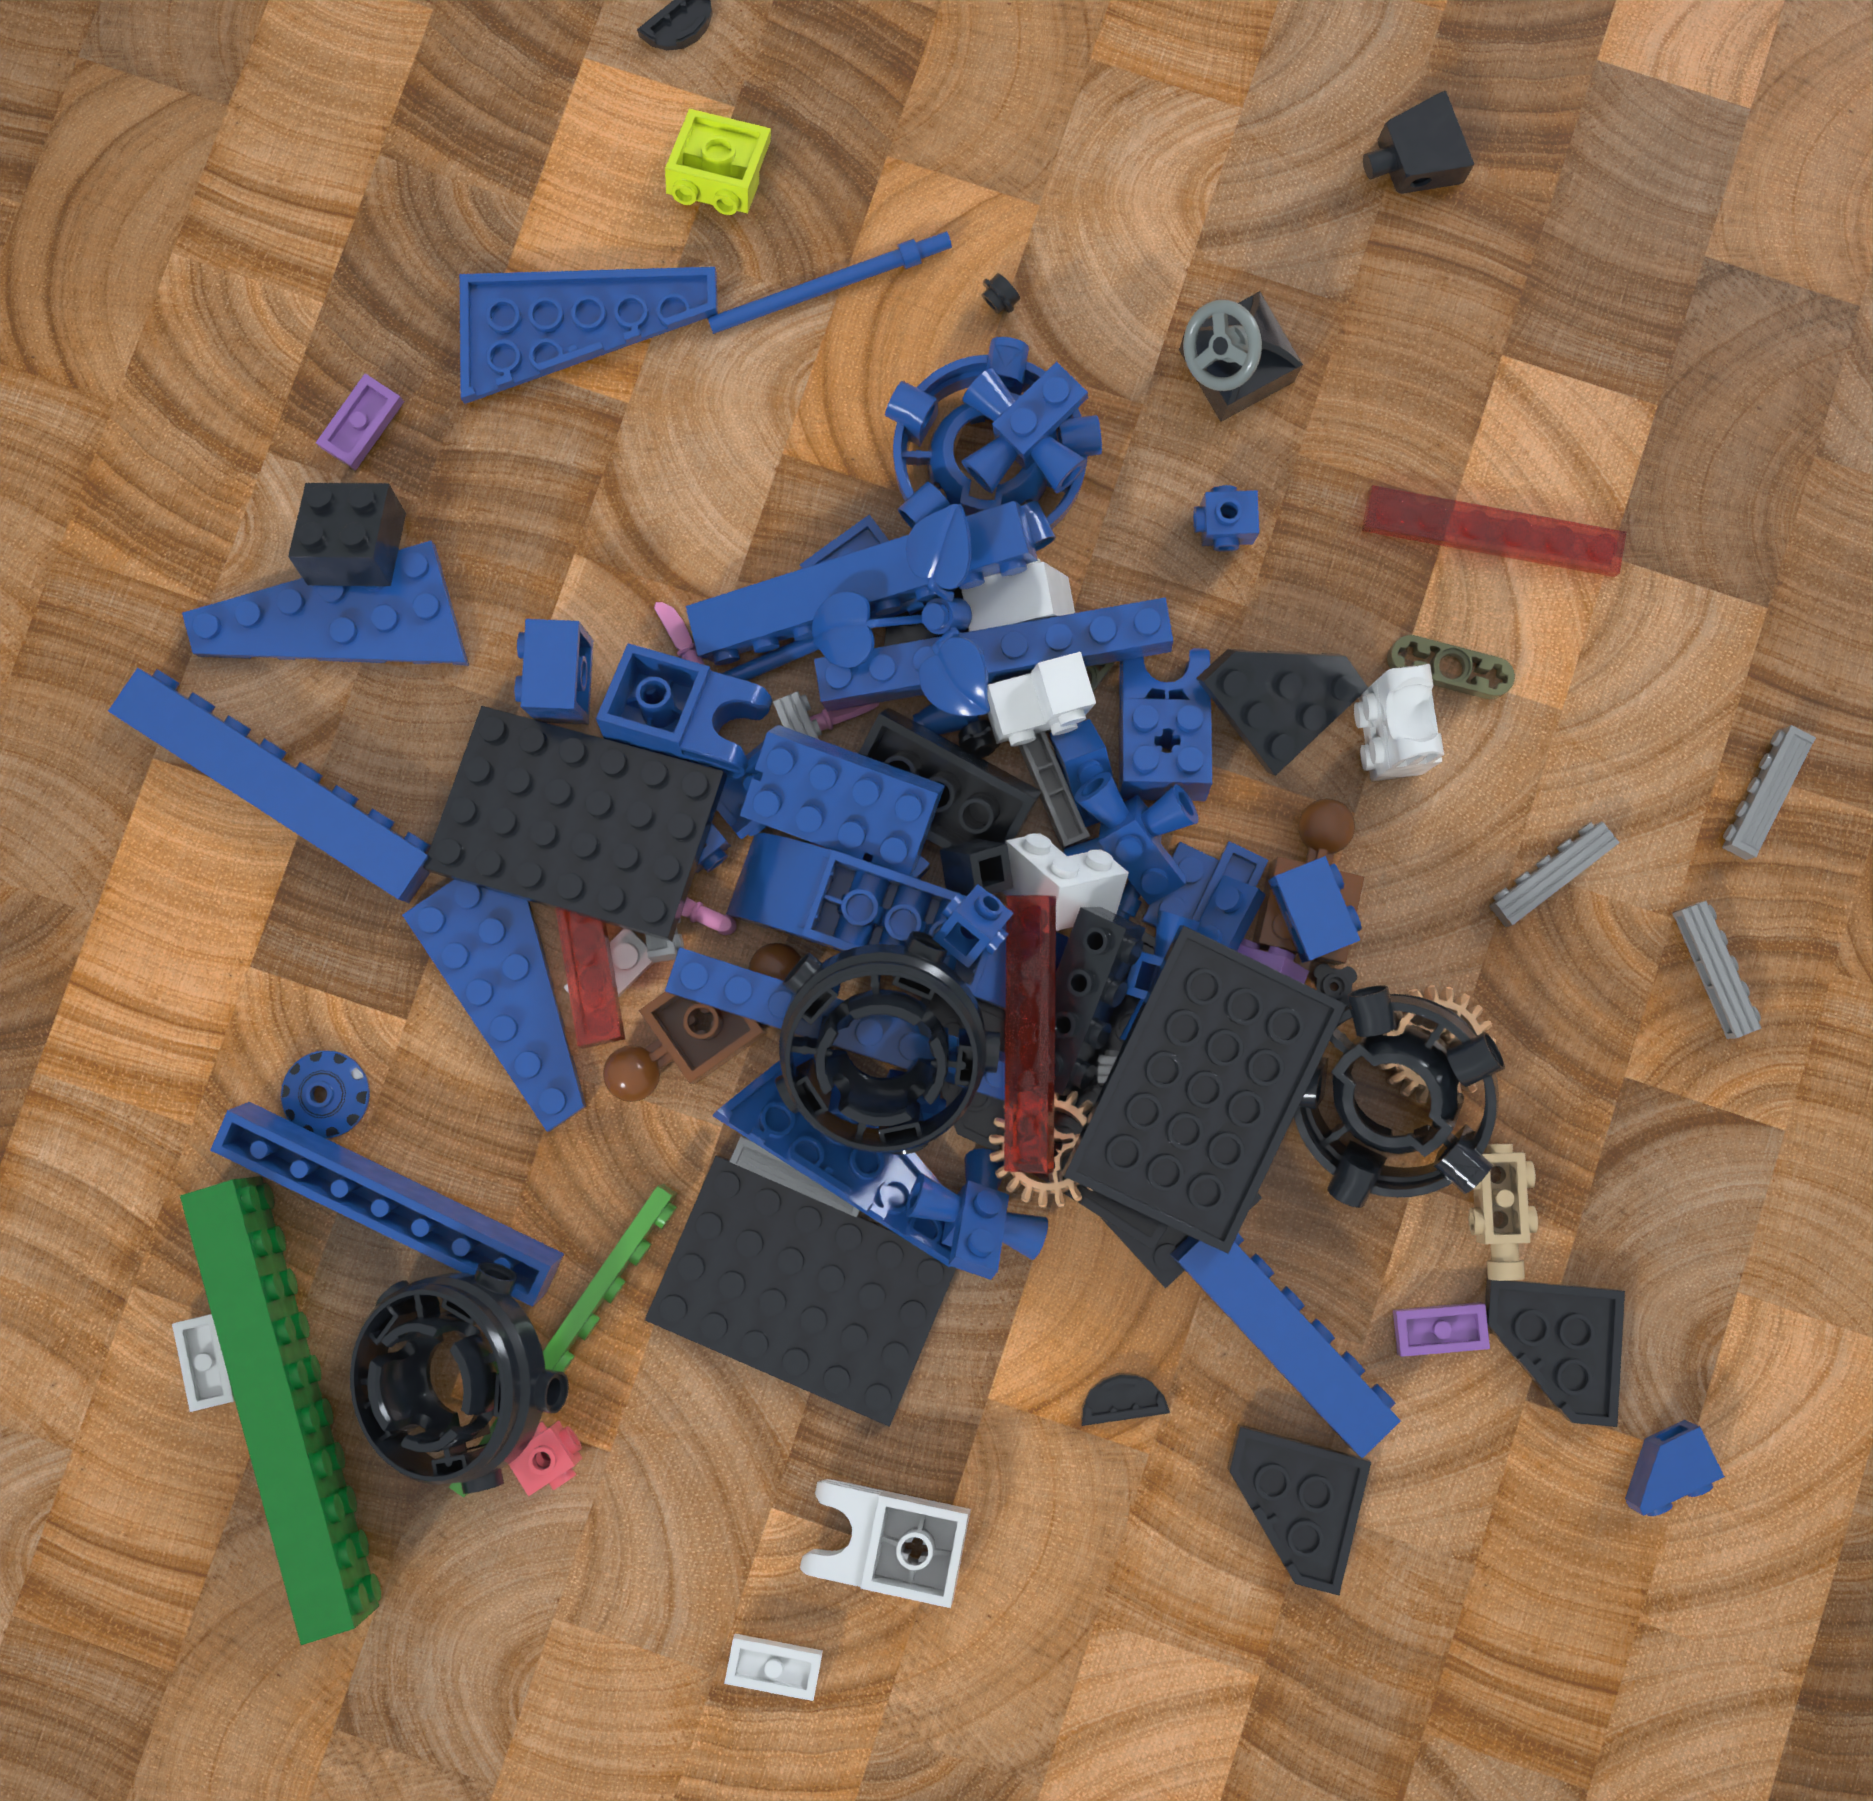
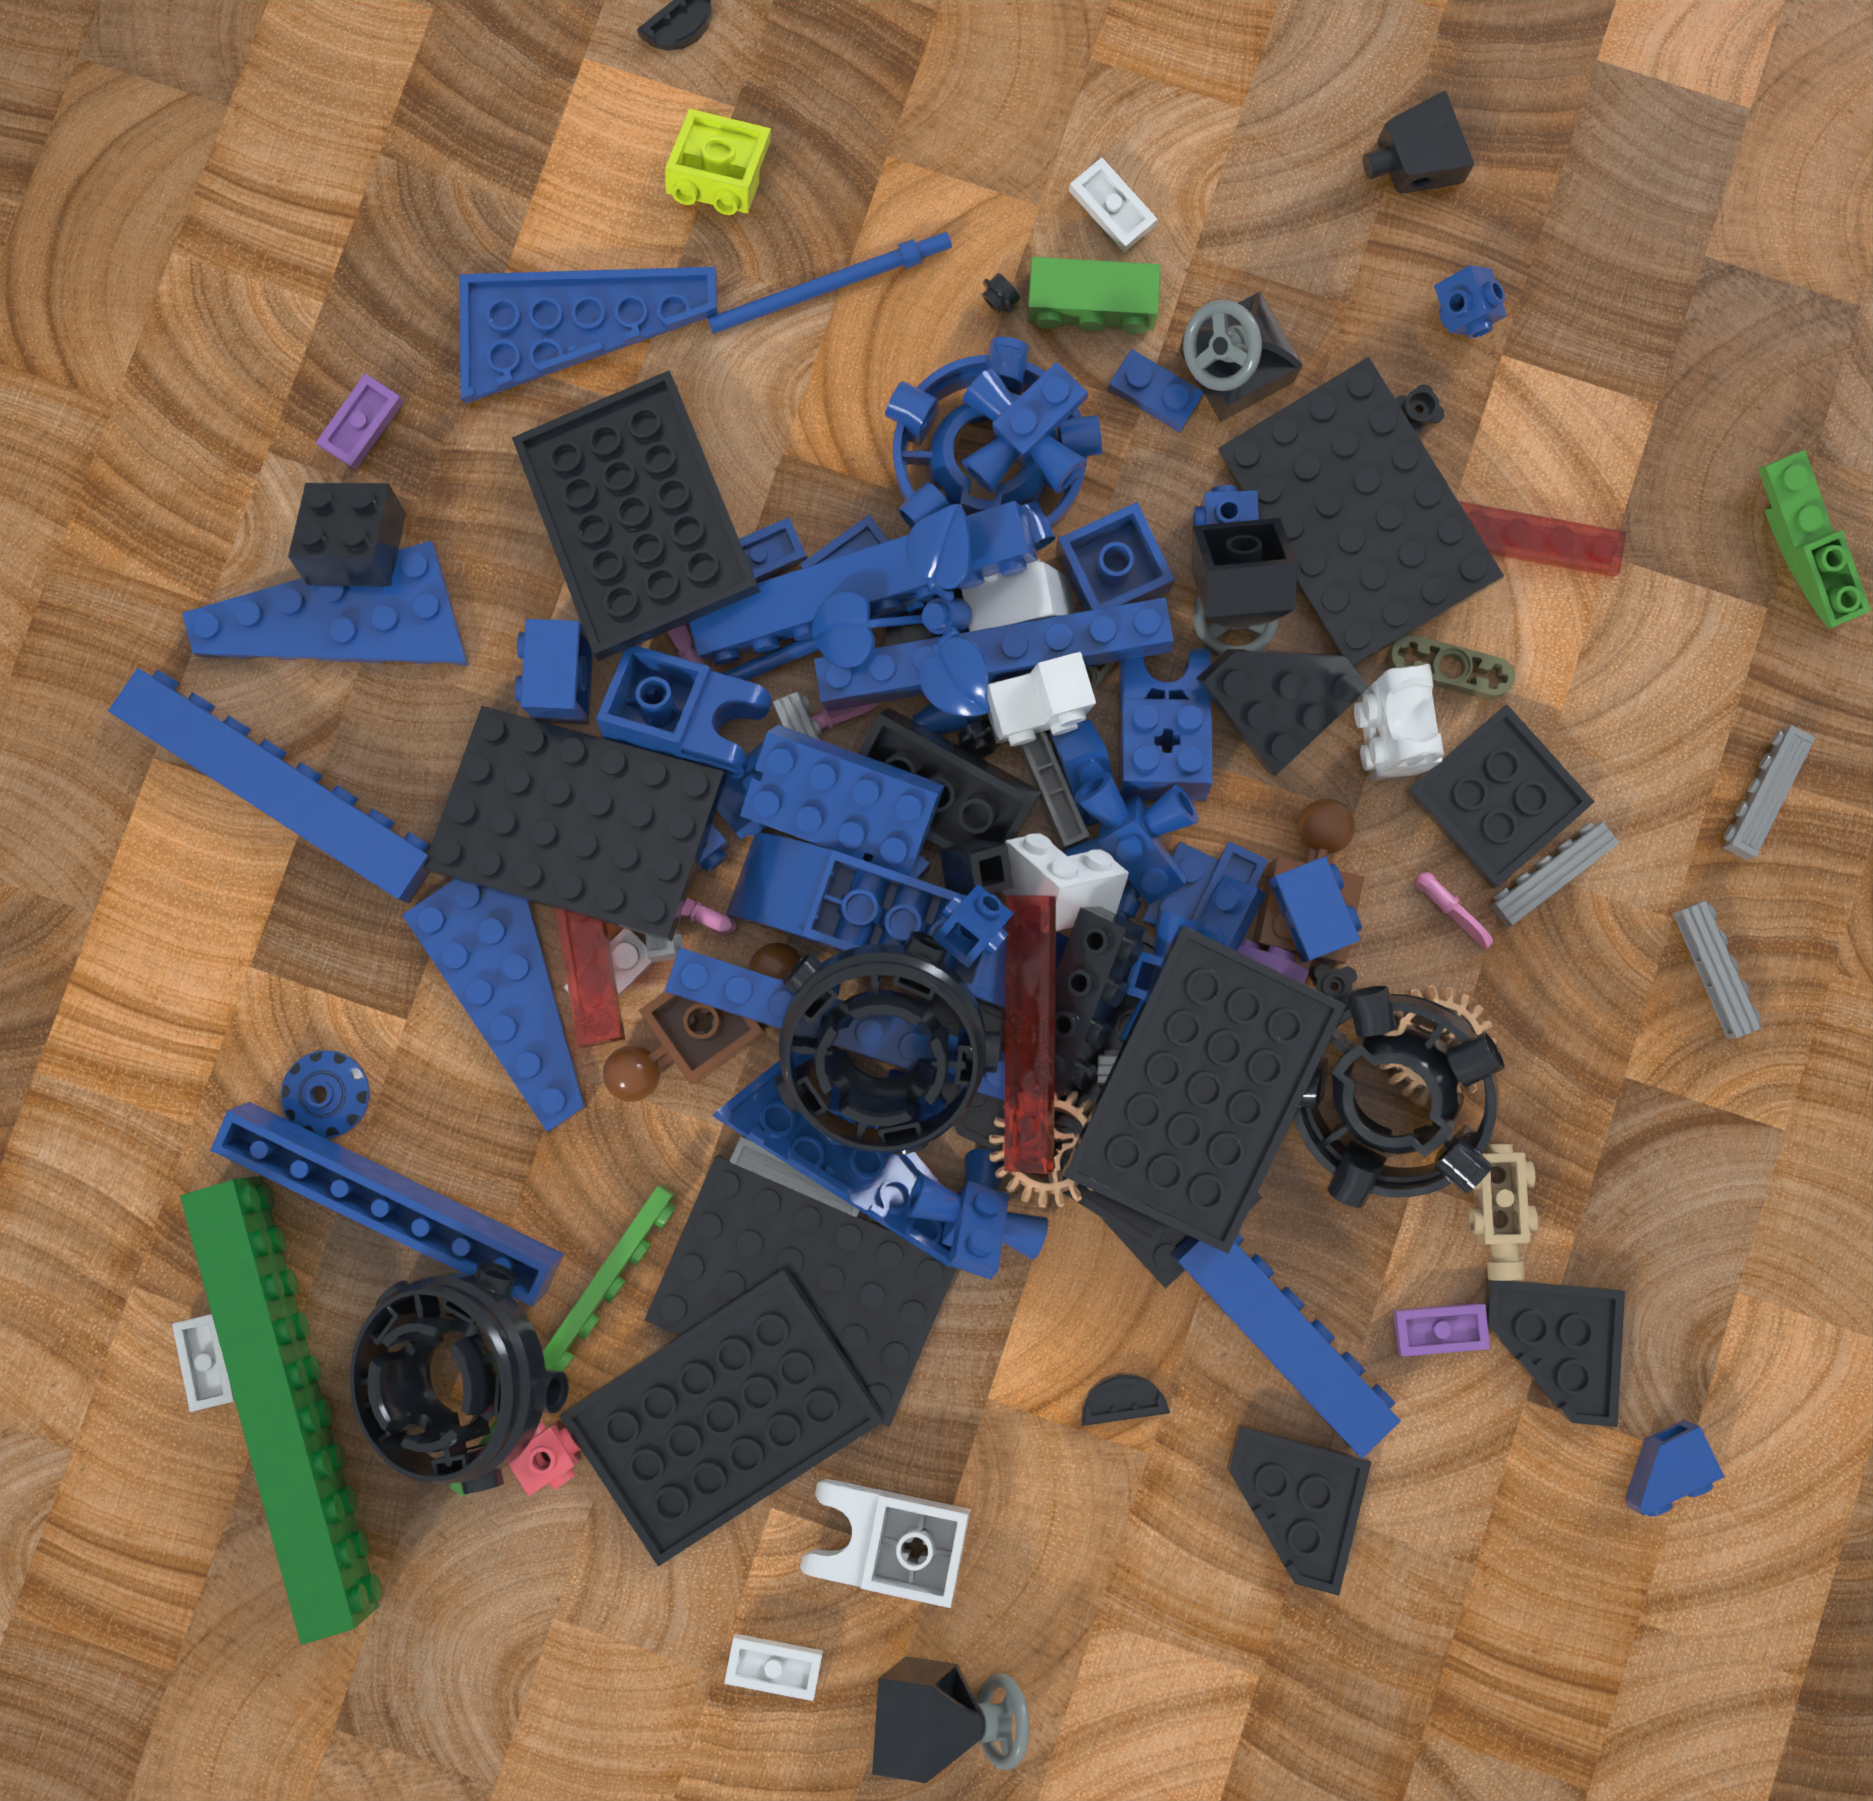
(635, 516): none -> black plate
(722, 1416): none -> black plate
(773, 549): none -> blue plate
(932, 1719): none -> black piece
(1093, 294): none -> bright green brick
(1113, 204): none -> white plate
(1114, 561): none -> blue brick
(1155, 390): none -> blue plate
(1242, 580): none -> black piece
(1363, 511): none -> black plate
(1425, 398): none -> black plate
(1449, 904): none -> bright pink piece
(1471, 301): none -> blue brick
(1500, 796): none -> black plate
(1810, 546): none -> bright green slope

